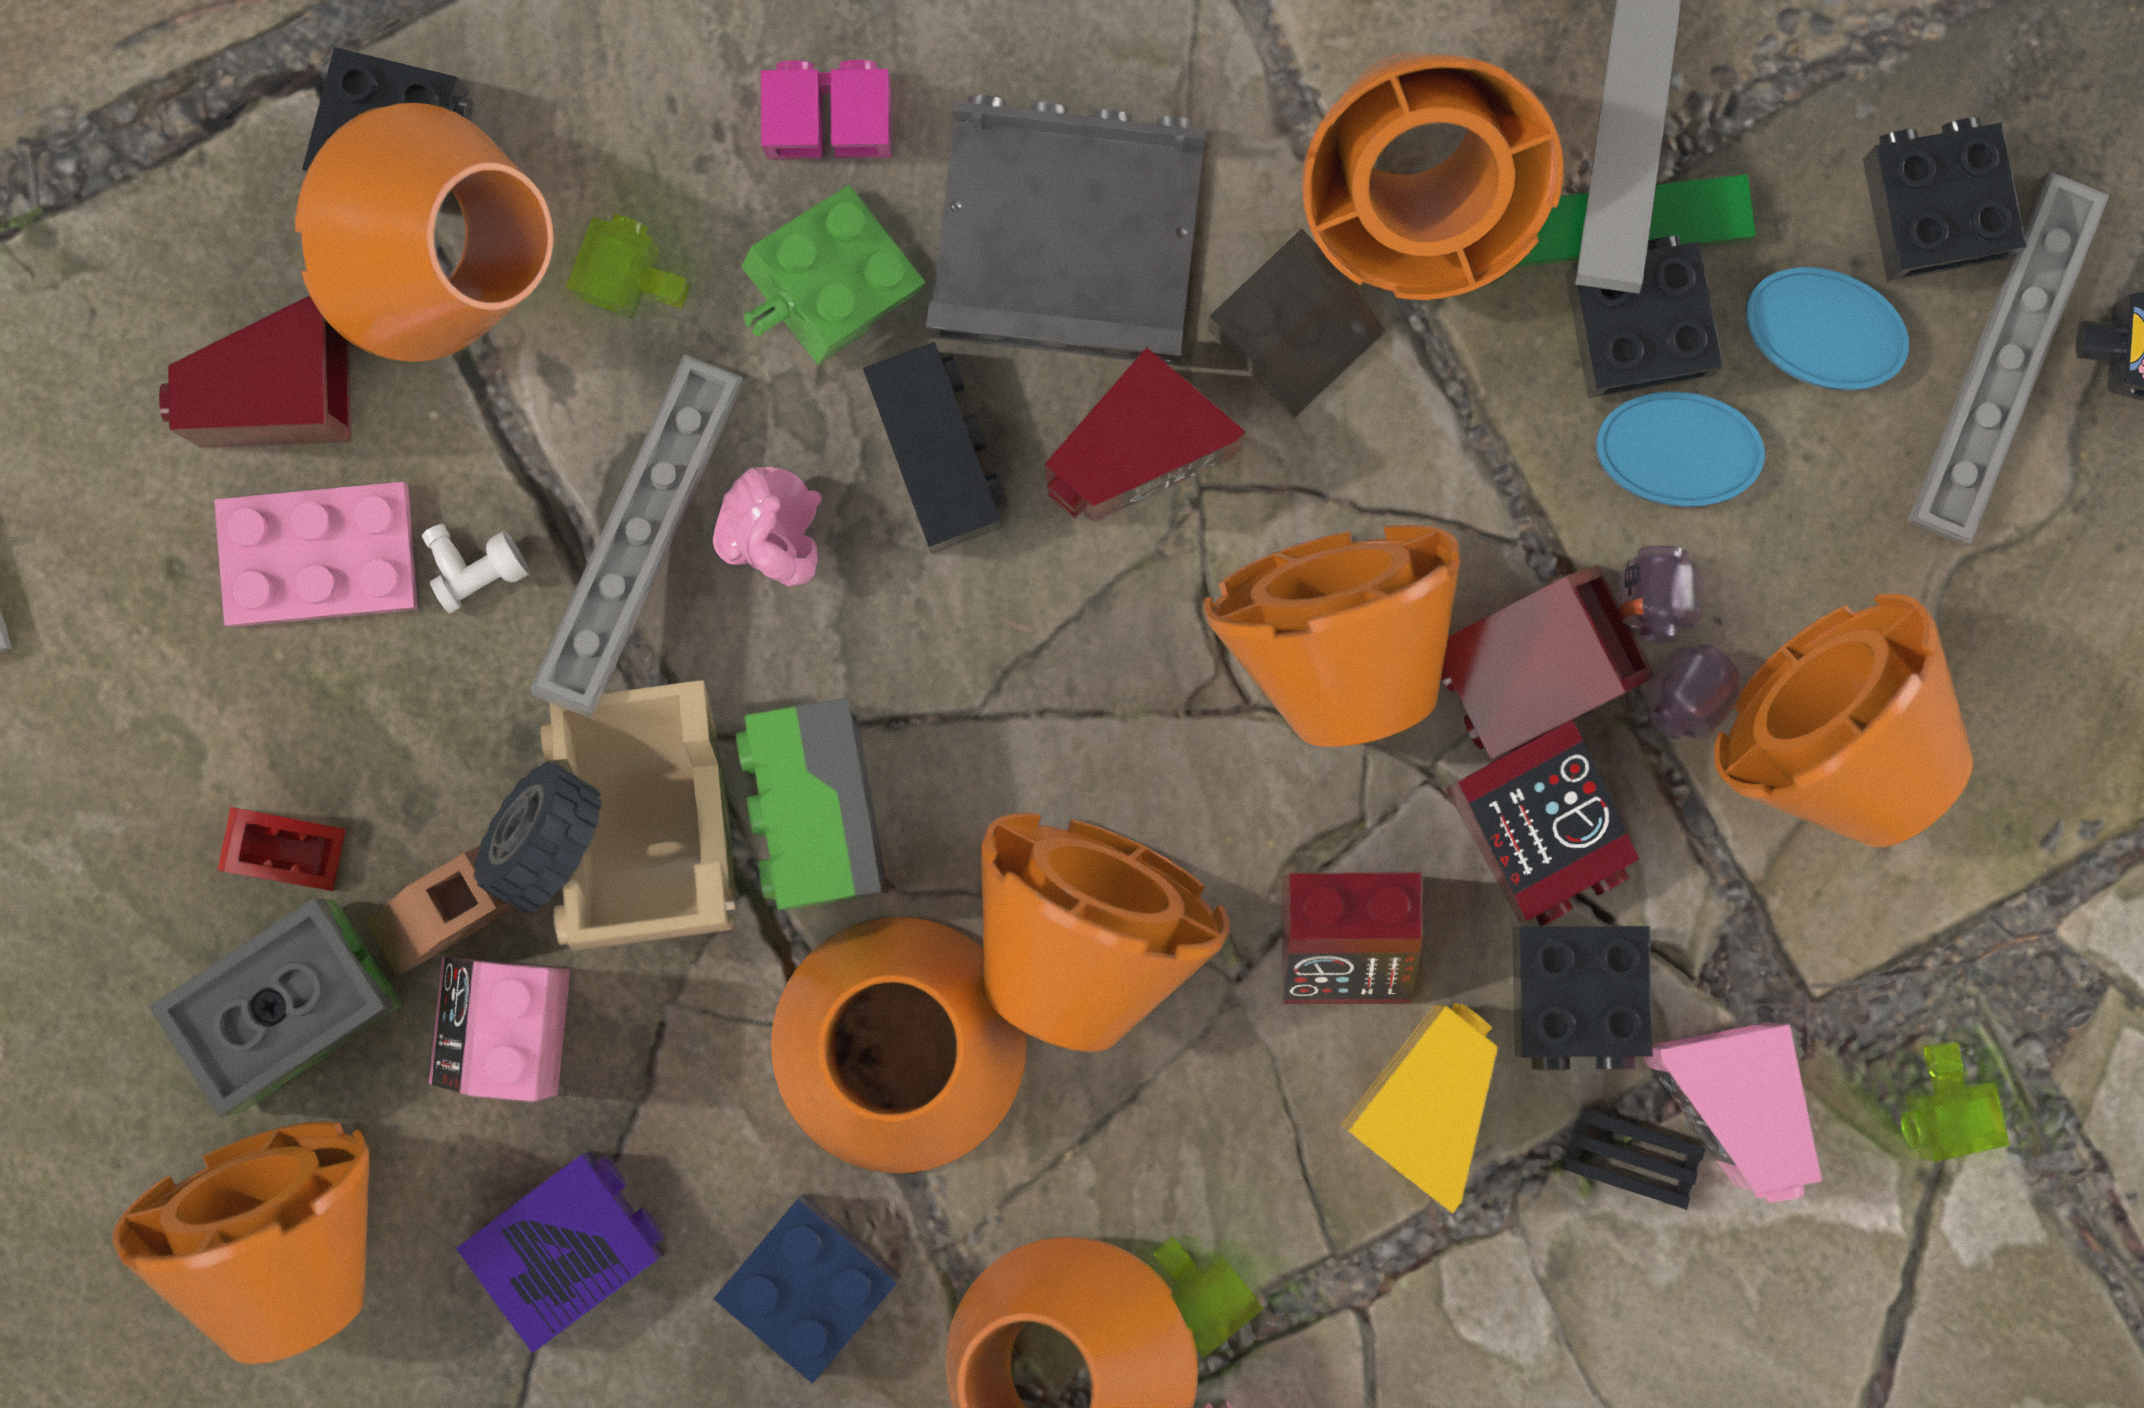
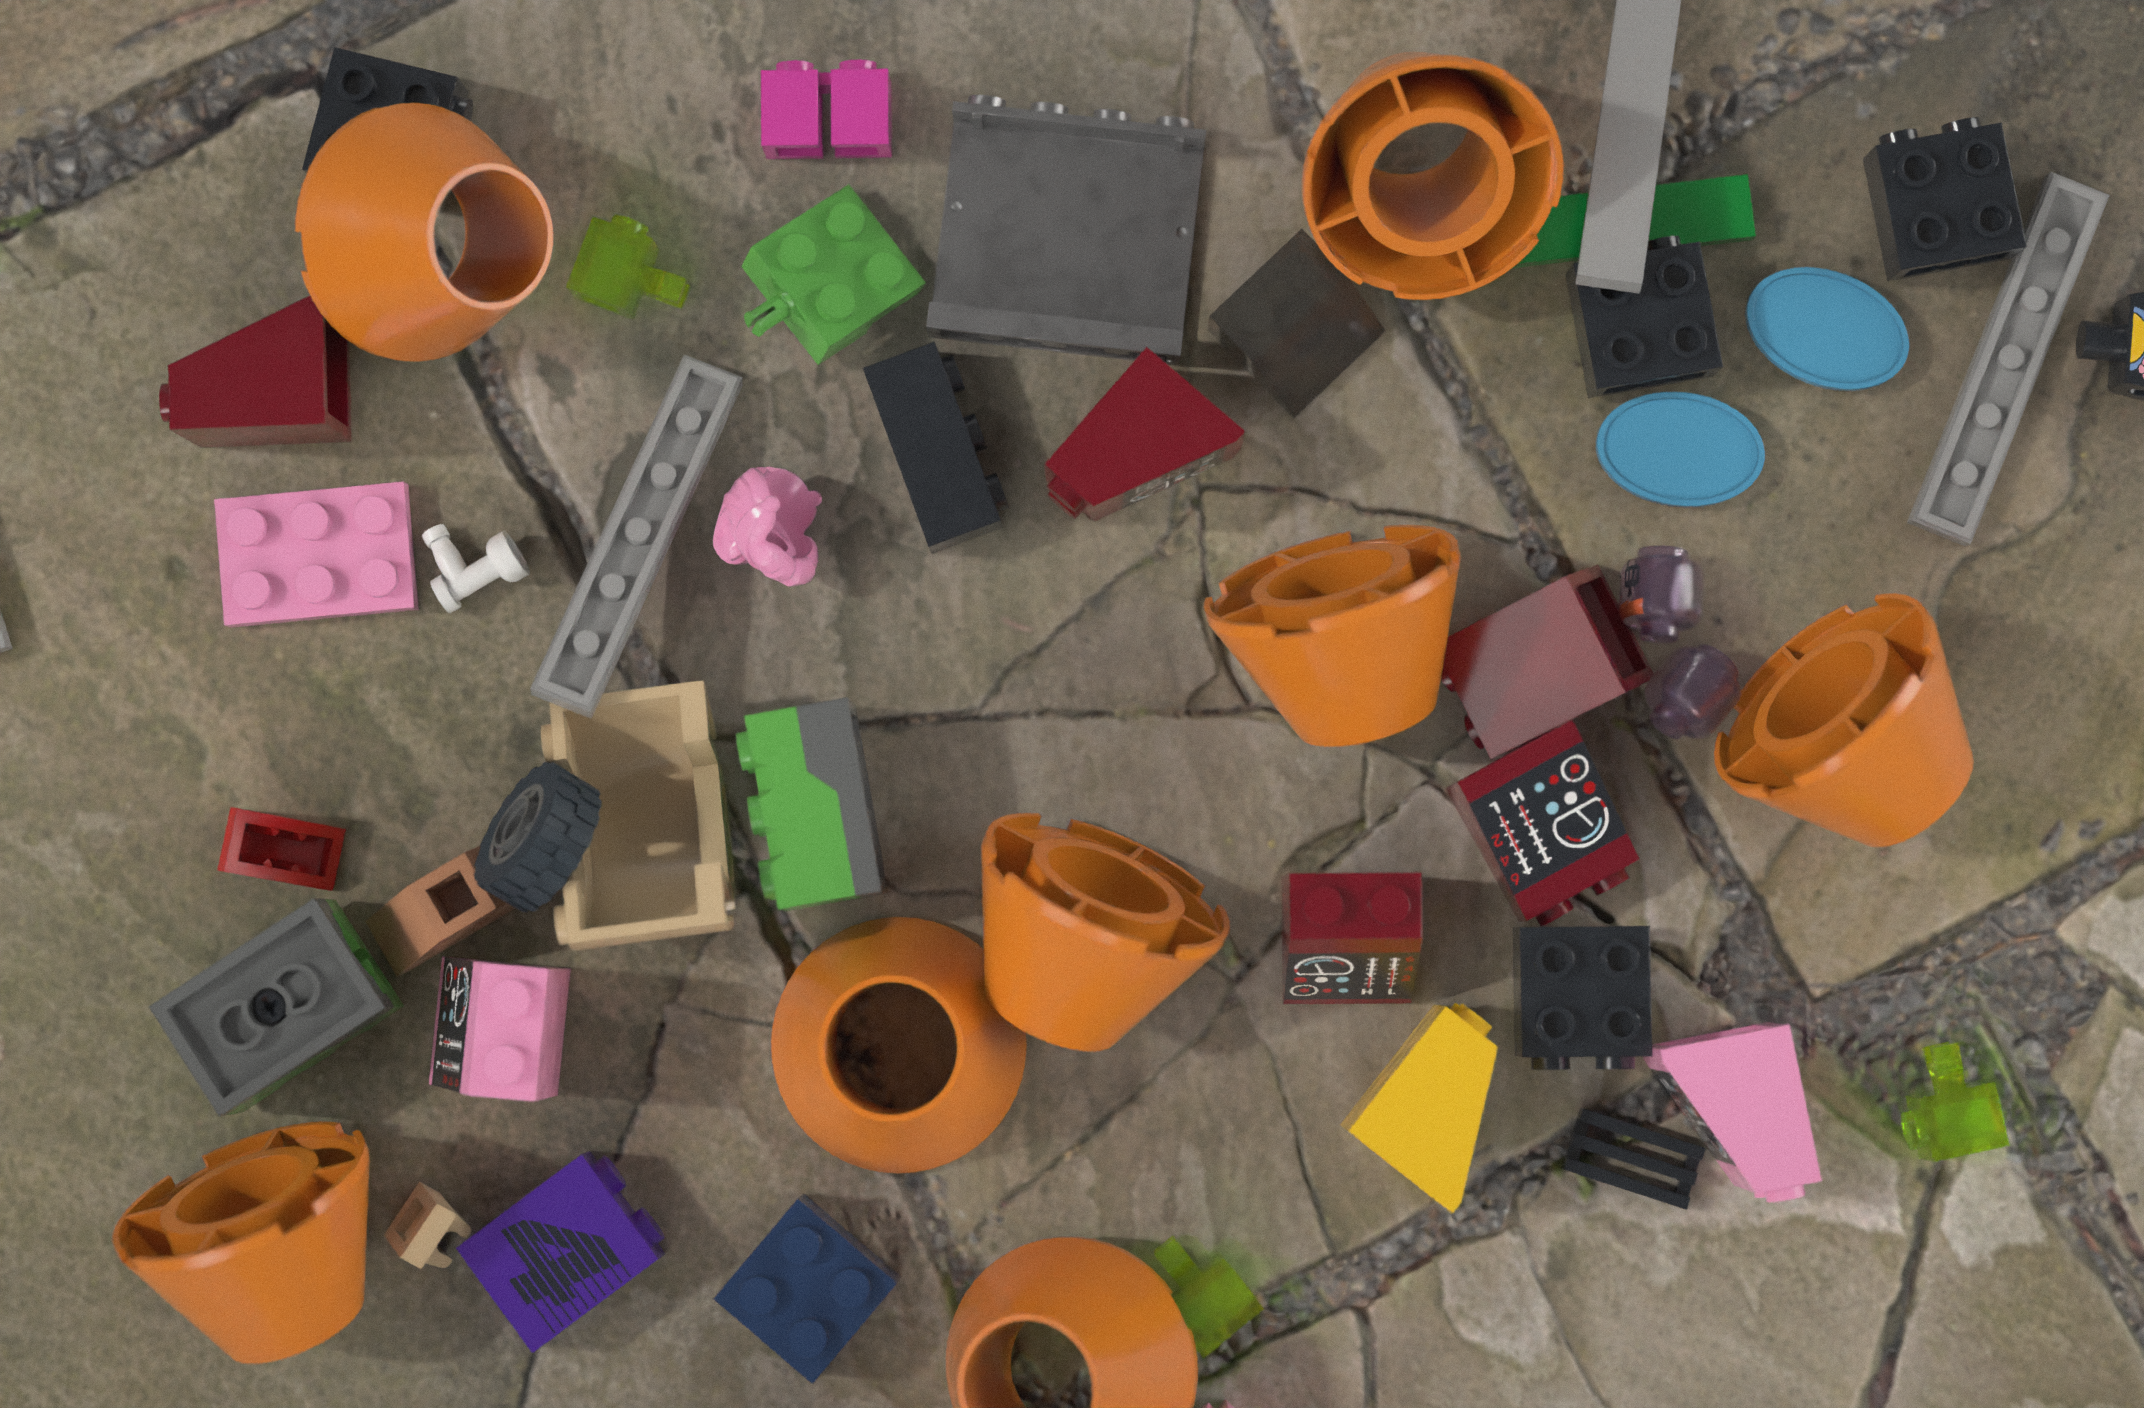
(421, 1227): none -> tan tile

